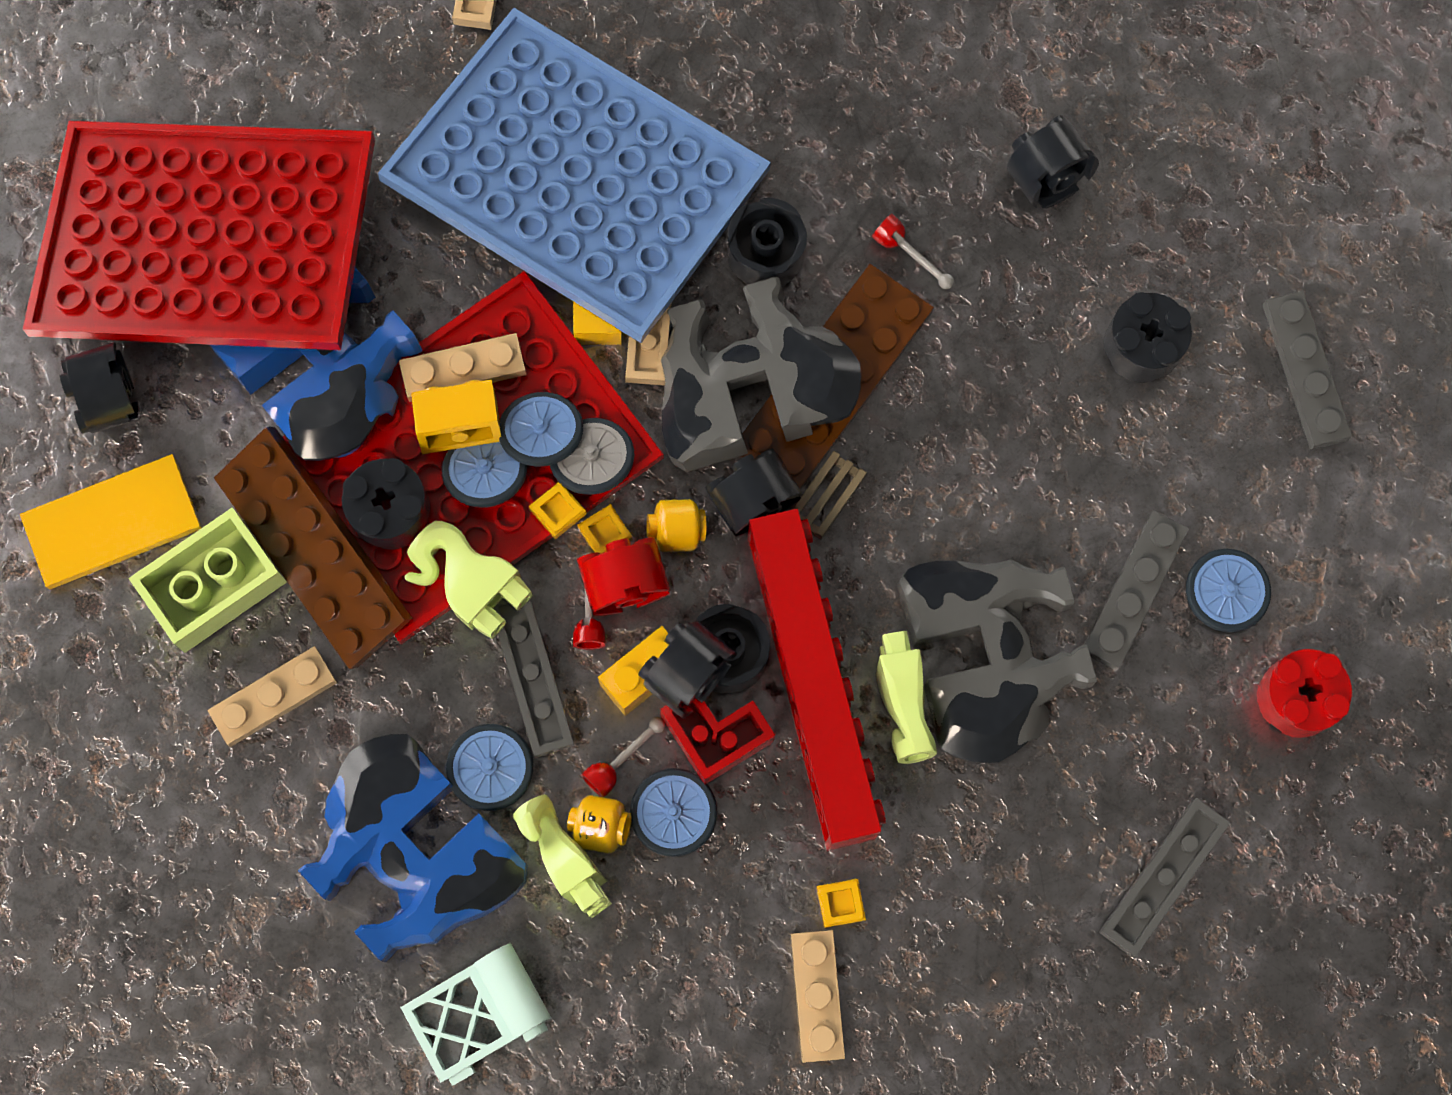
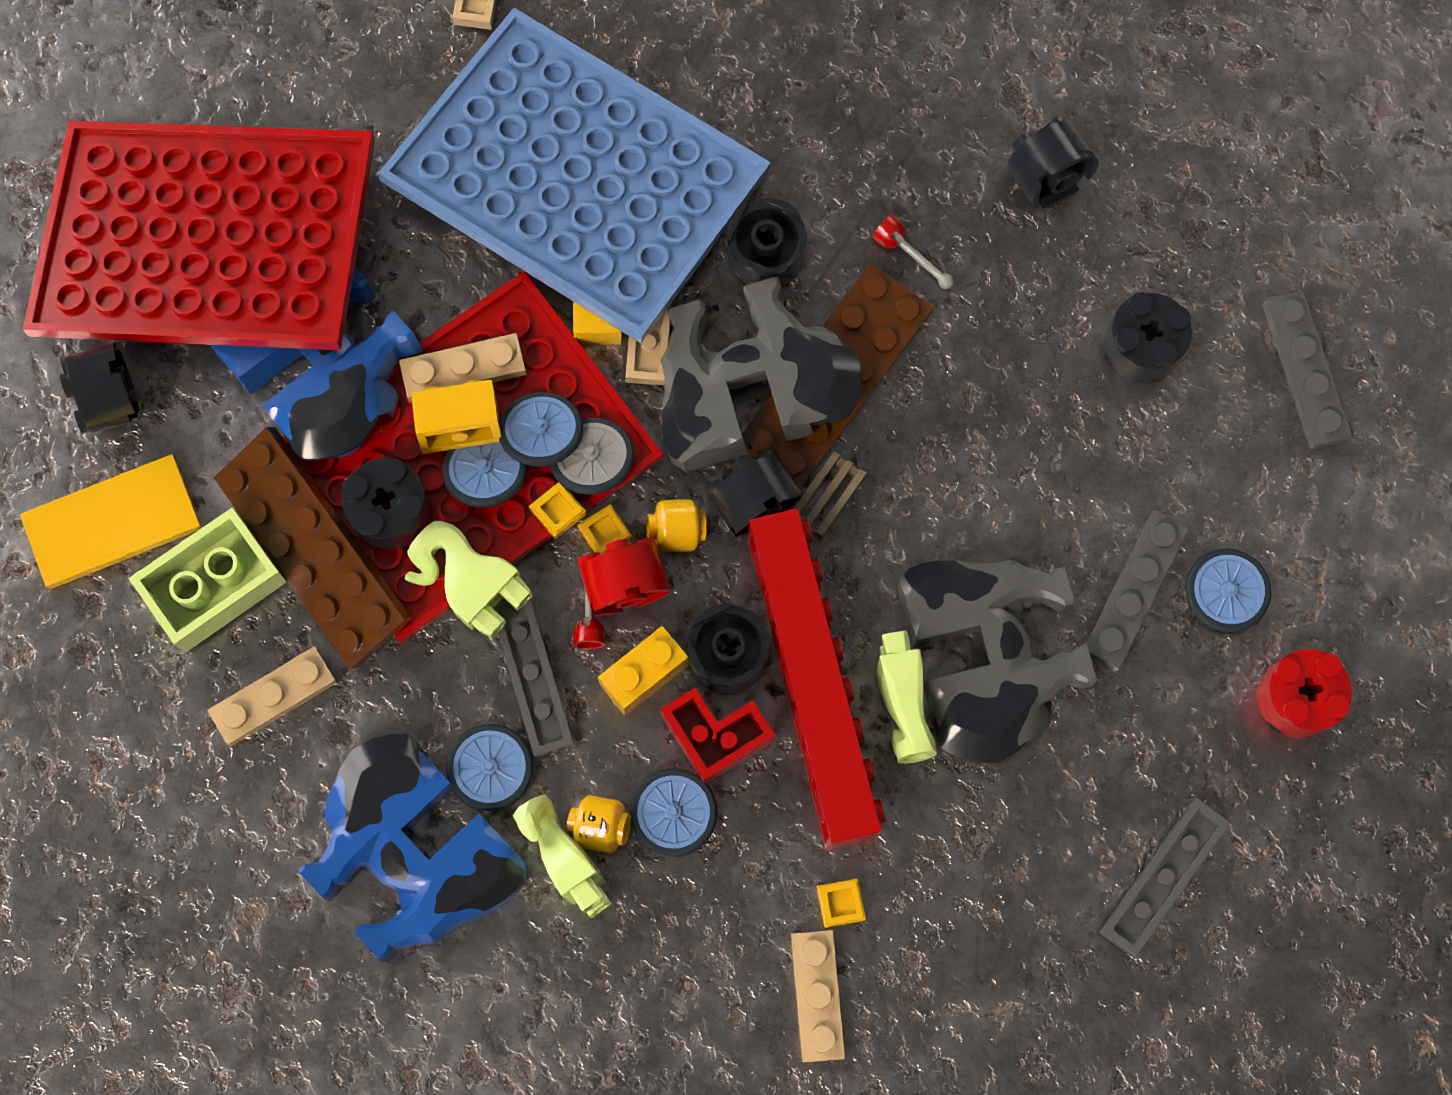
(510, 1002): light aqua piece -> none
(603, 777): hinge -> none
(687, 667): black brick -> none

